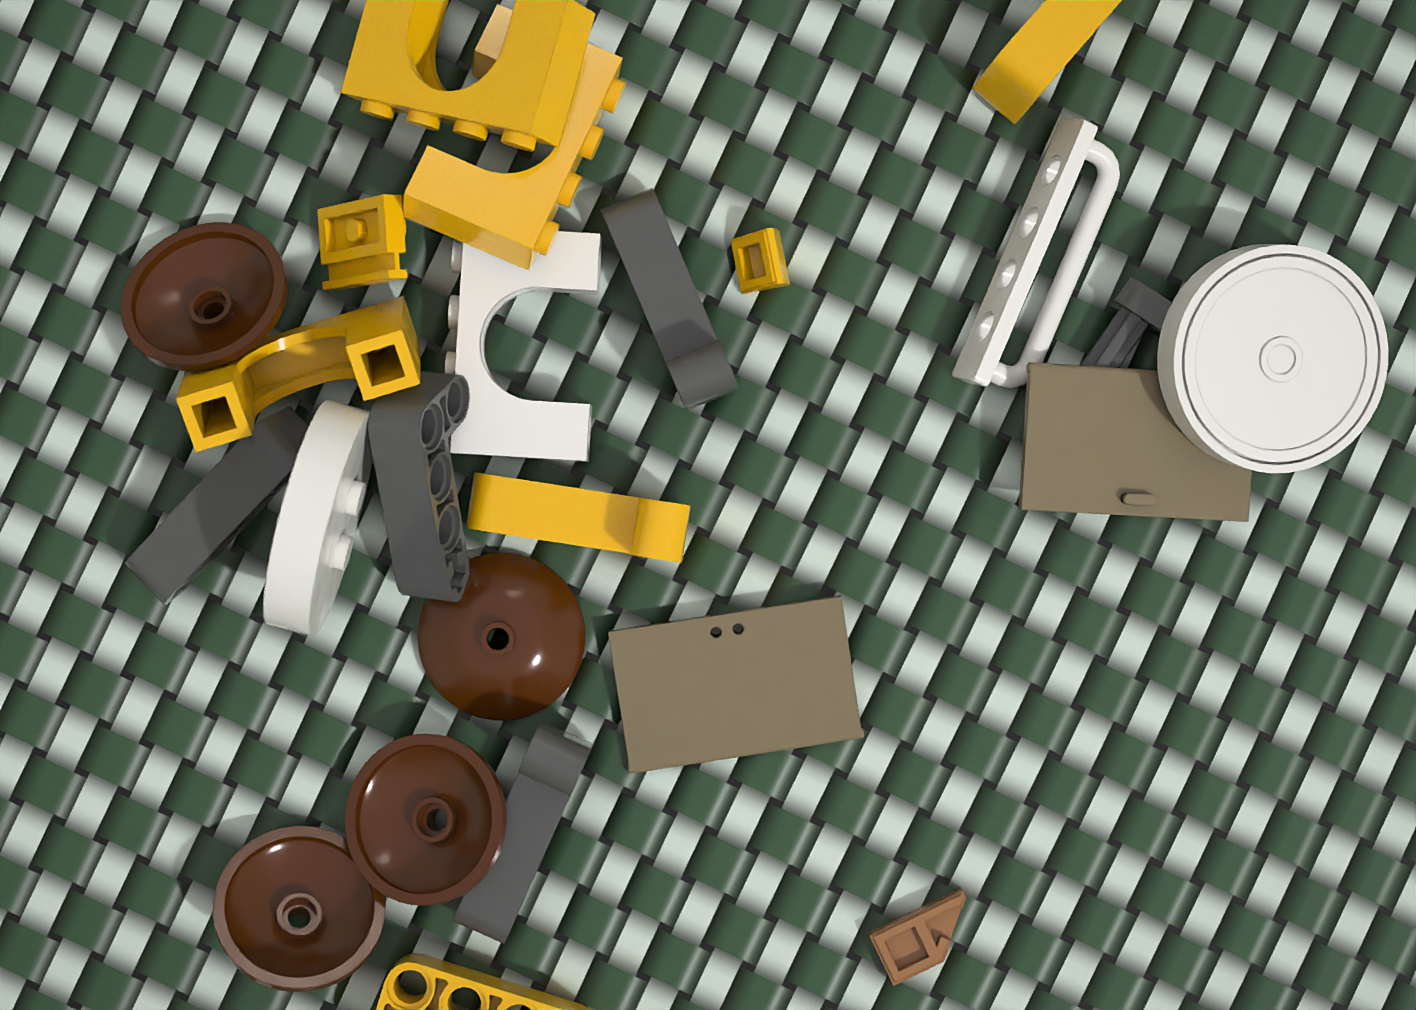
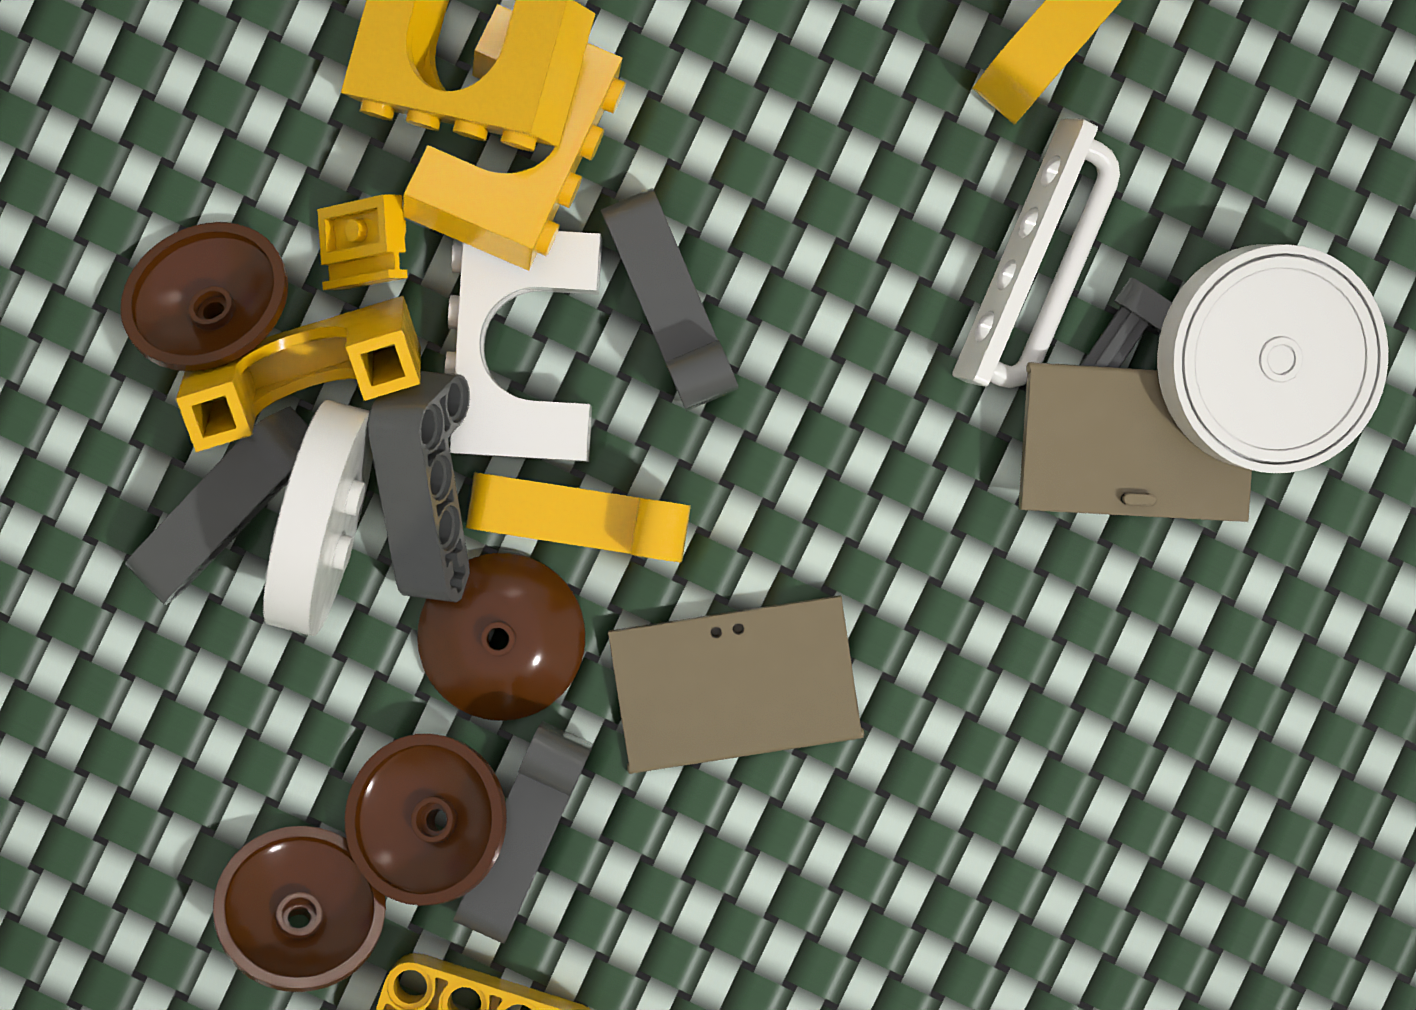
(760, 261): yellow slope -> none
(918, 938): medium nougat tile -> none

